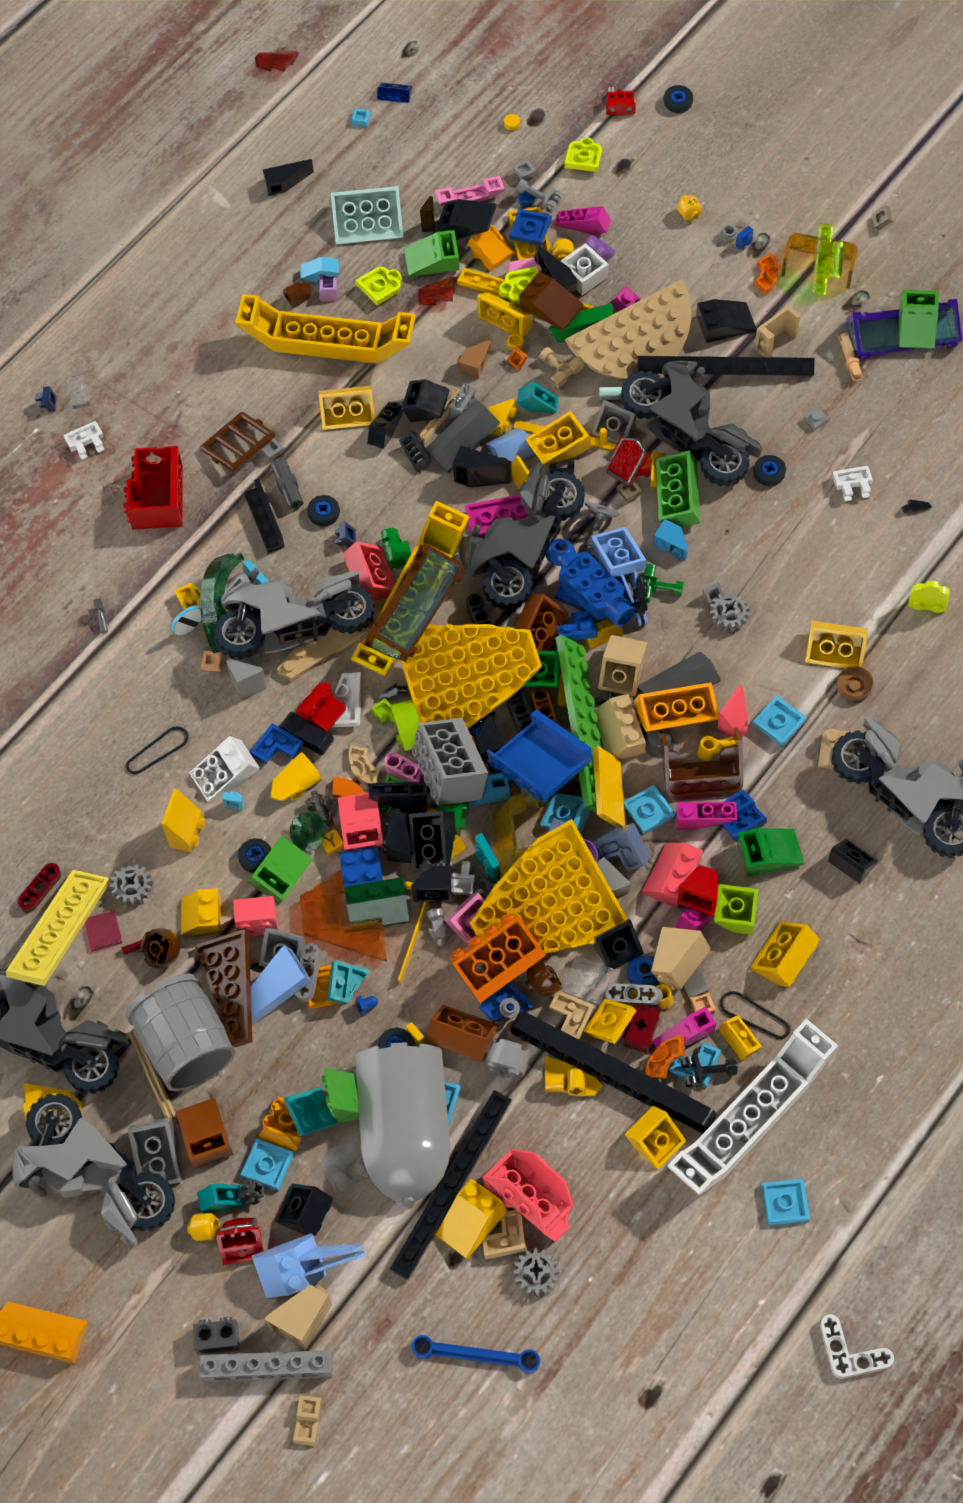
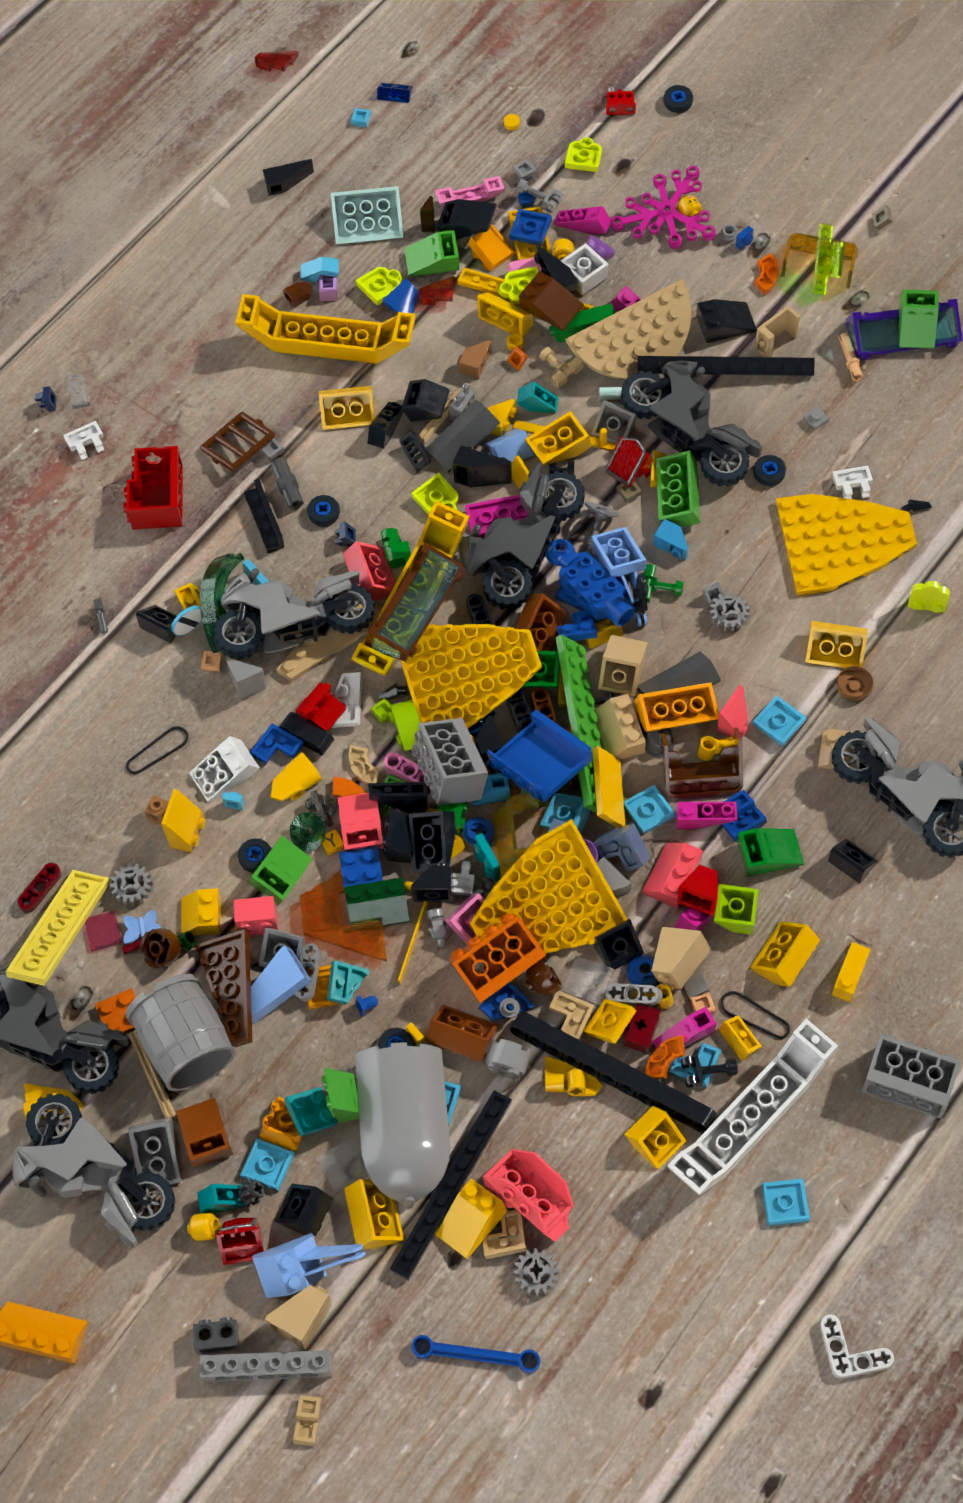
(113, 1011): none -> orange plate
(139, 925): none -> light blue piece
(156, 809): none -> medium nougat brick
(157, 622): none -> black slope
(186, 940): none -> dark green plate
(372, 1215): none -> yellow slope
(402, 298): none -> blue slope
(435, 490): none -> neon yellow plate
(473, 825): none -> blue gear
(646, 215): none -> dark pink plant
(840, 539): none -> yellow wing
(851, 972): none -> yellow slope
(911, 1076): none -> light grey brick

